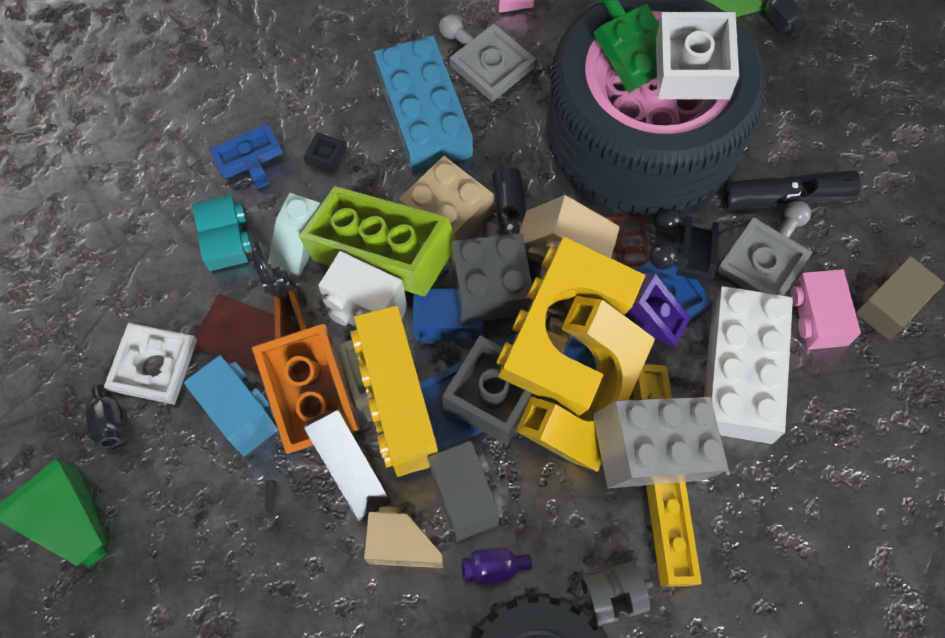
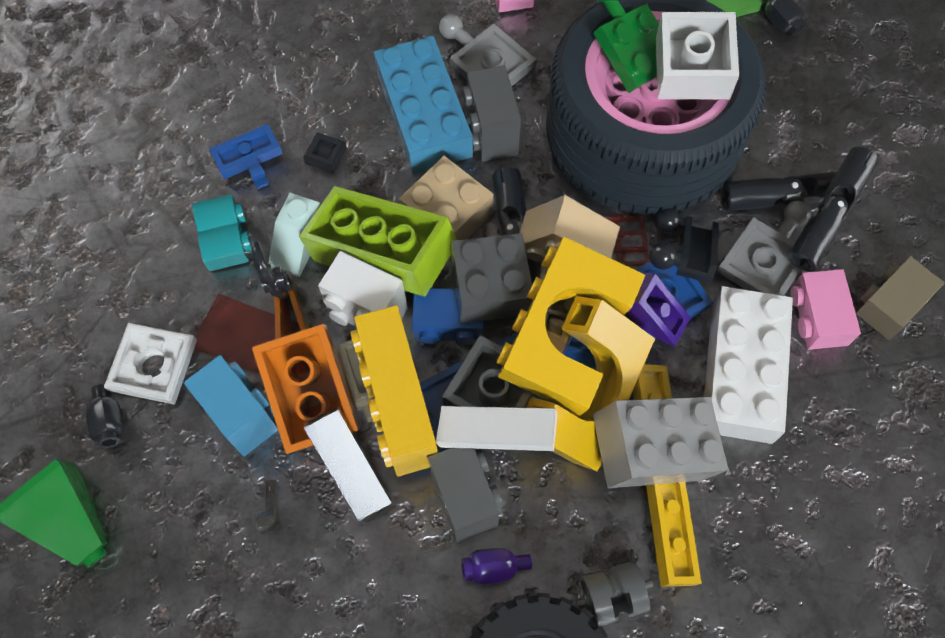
(398, 541): tan slope -> none
(492, 113): none -> dark grey brick
(497, 428): none -> white tile
(824, 226): none -> black piece

